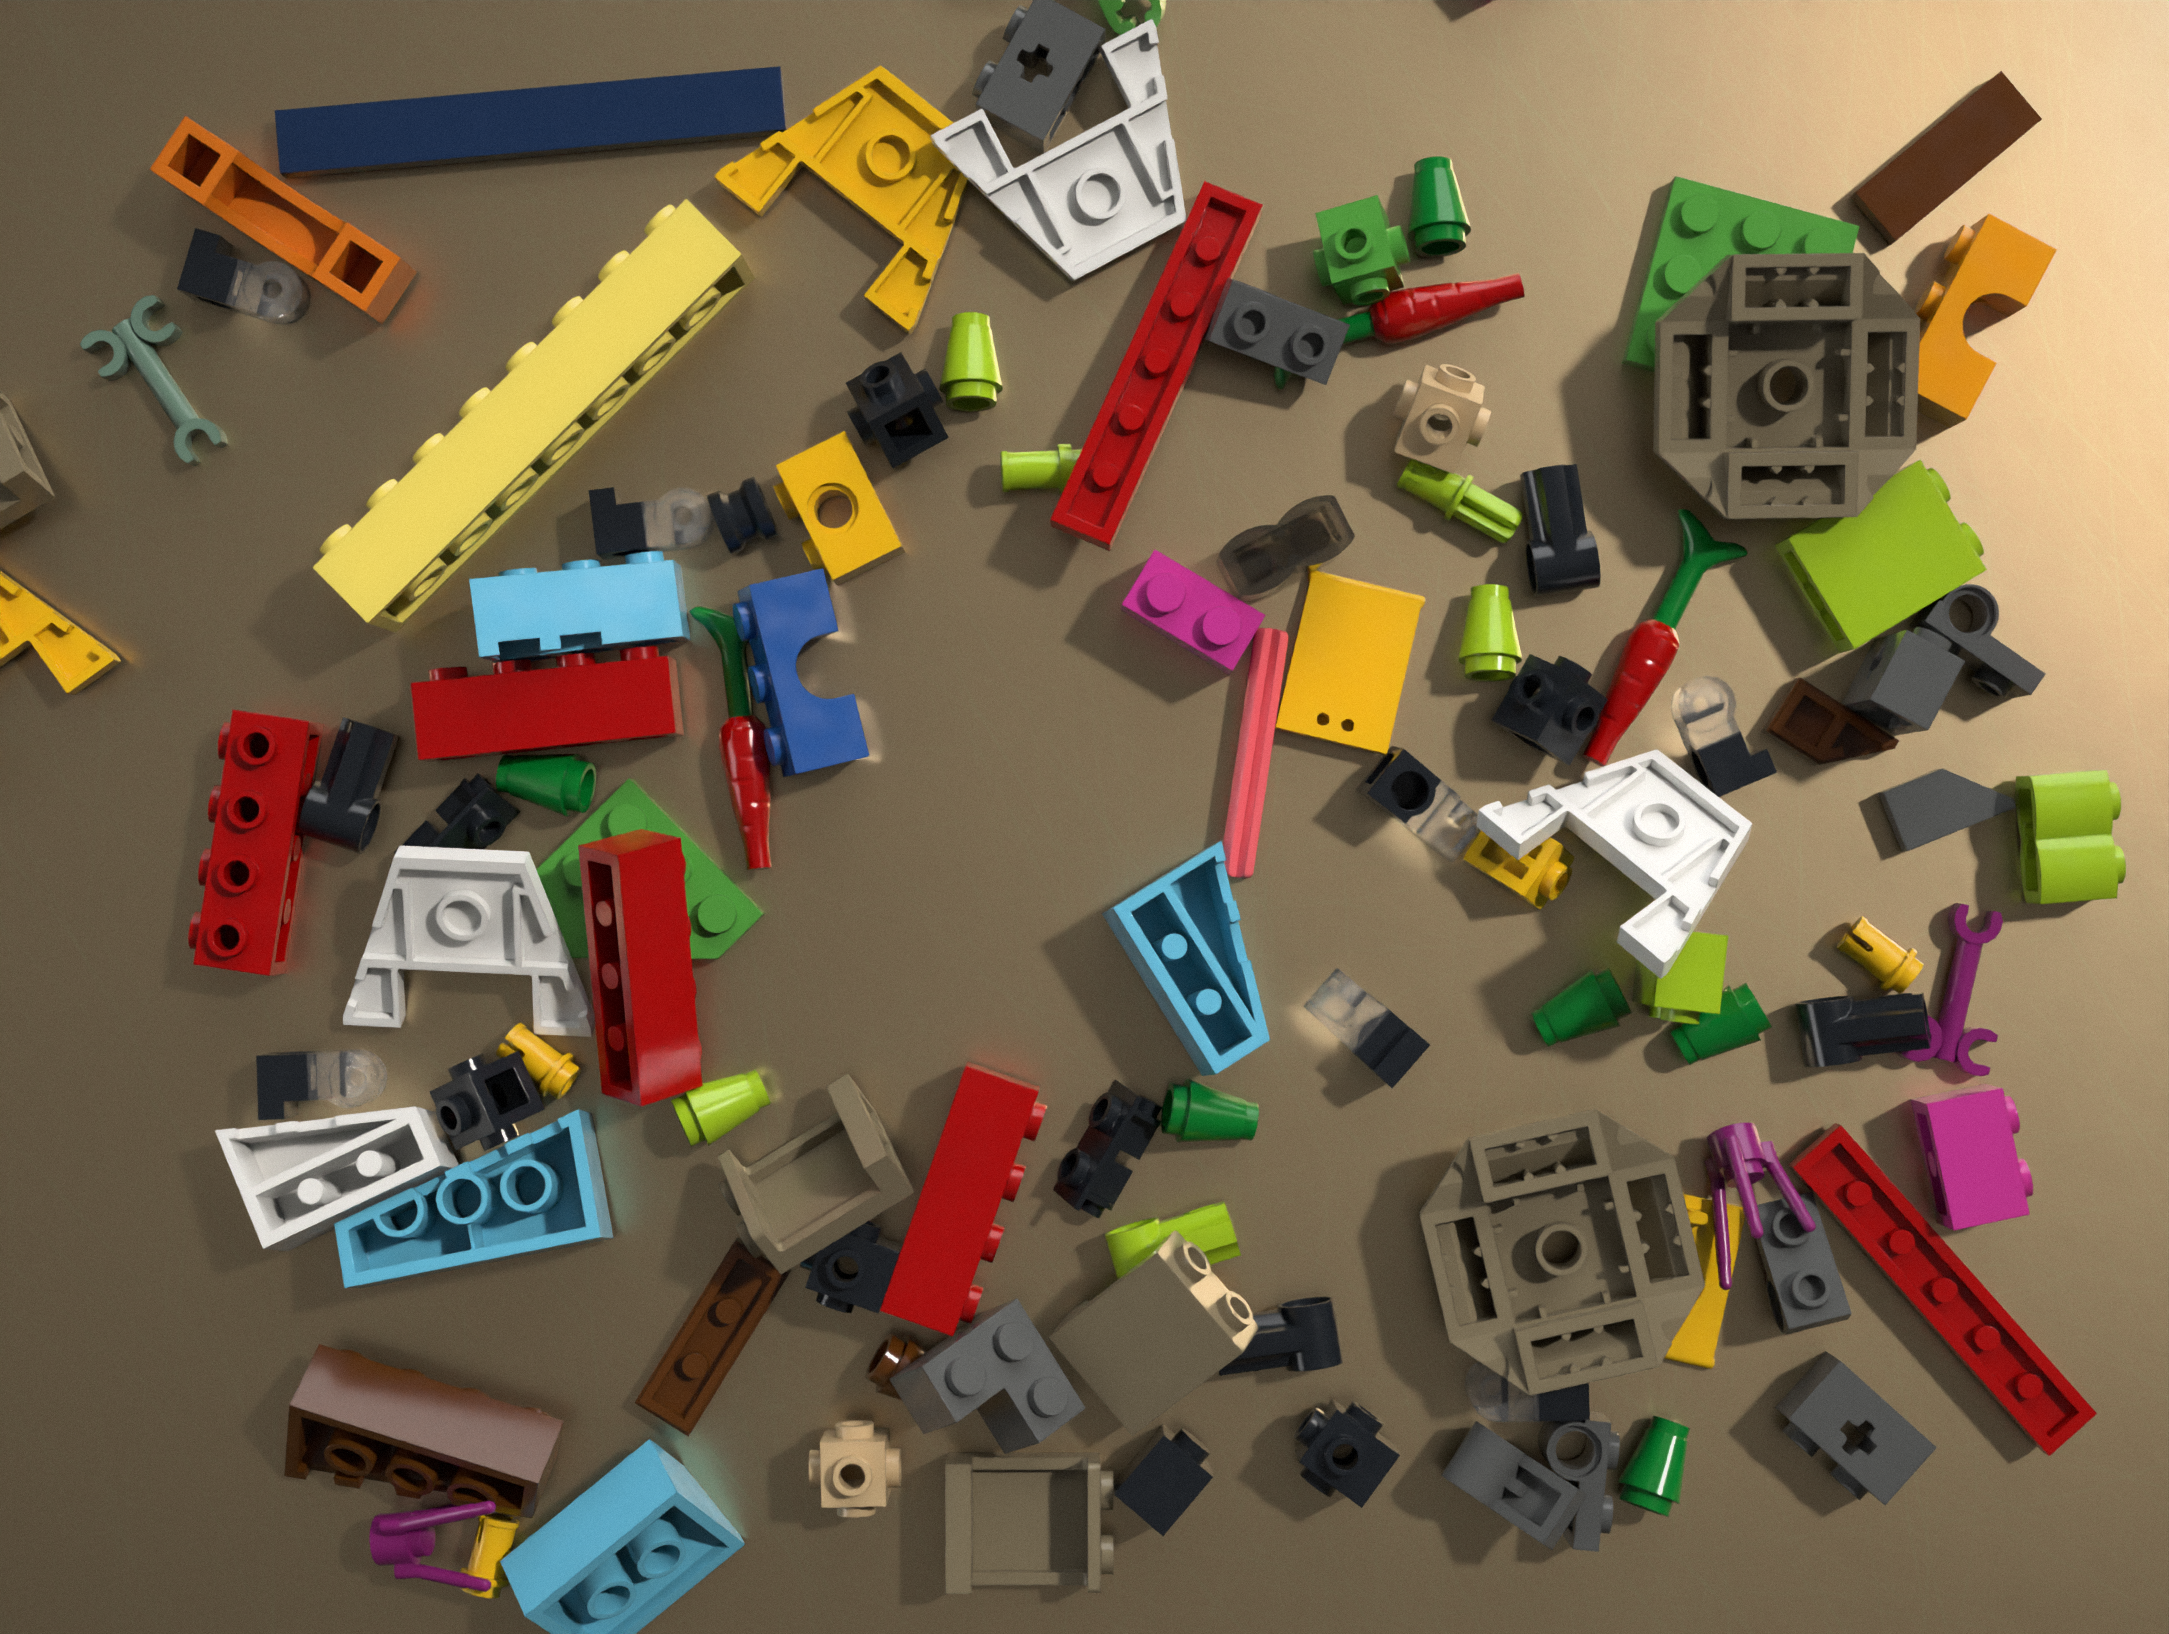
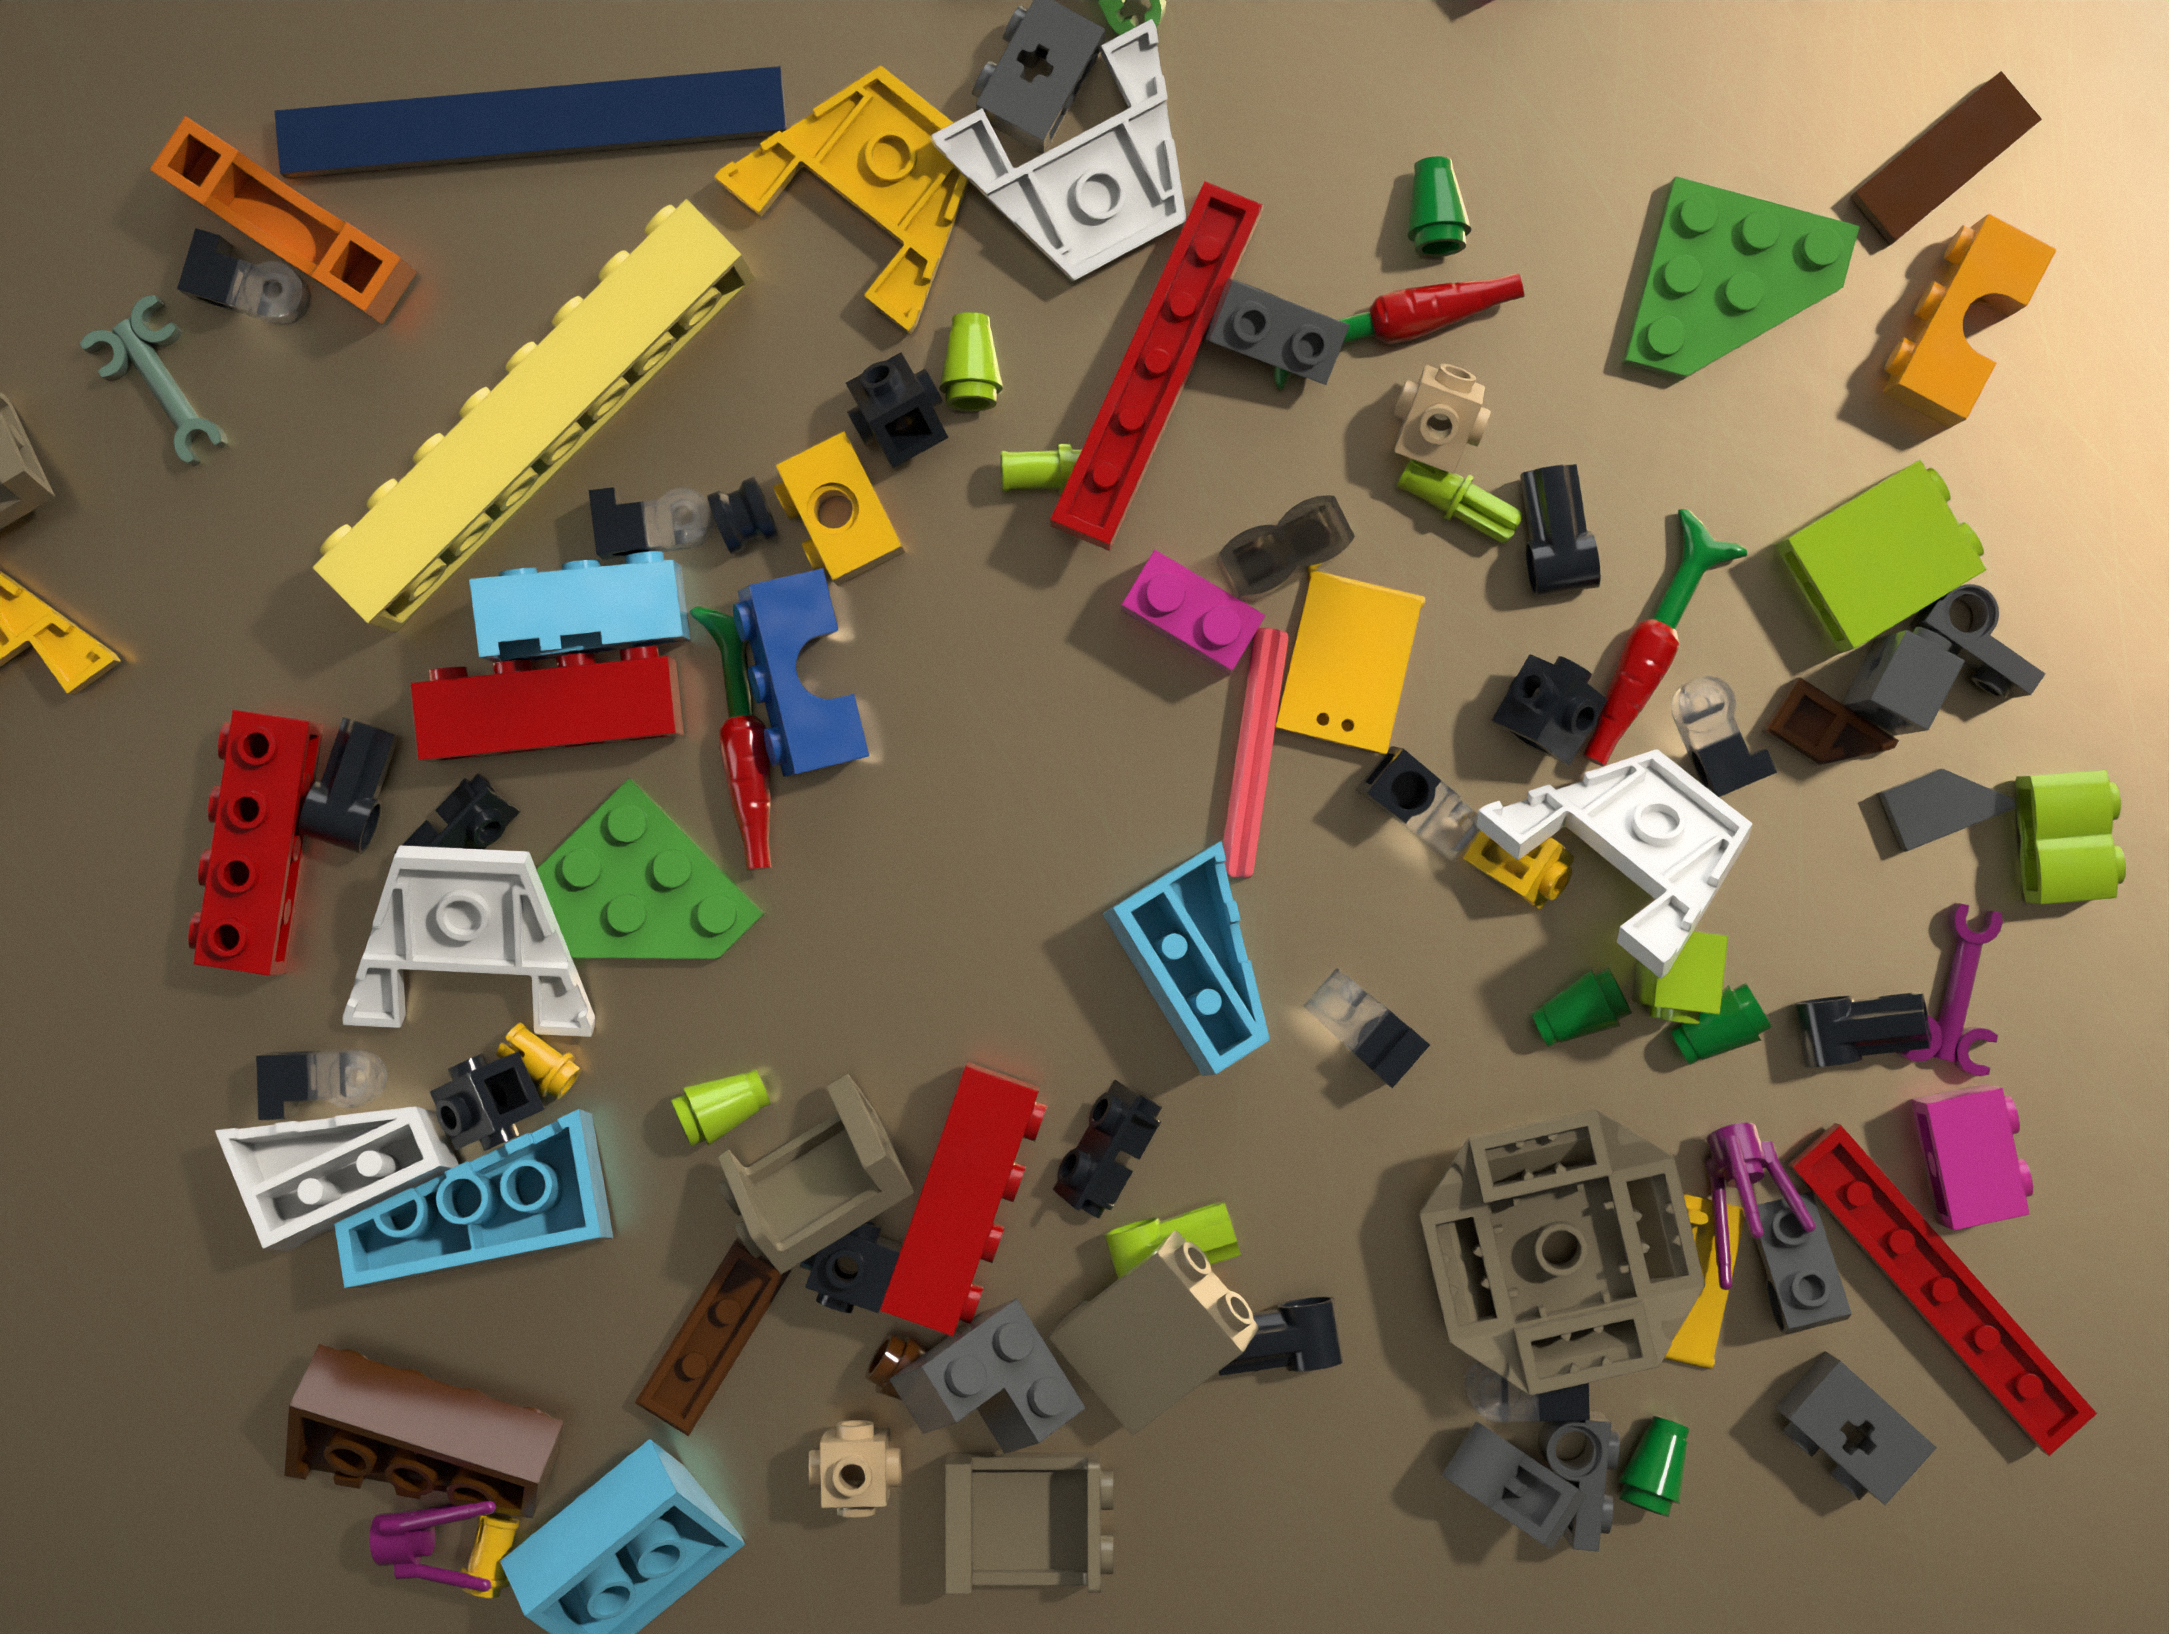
(549, 780): green cone -> none
(641, 966): red brick -> none
(1164, 1477): black brick -> none
(1206, 1114): green cone -> none
(1359, 1468): black brick -> none
(1360, 252): bright green brick -> none
(1490, 636): lime cone -> none
(1852, 399): dark tan piece -> none
(1883, 958): yellow pin -> none

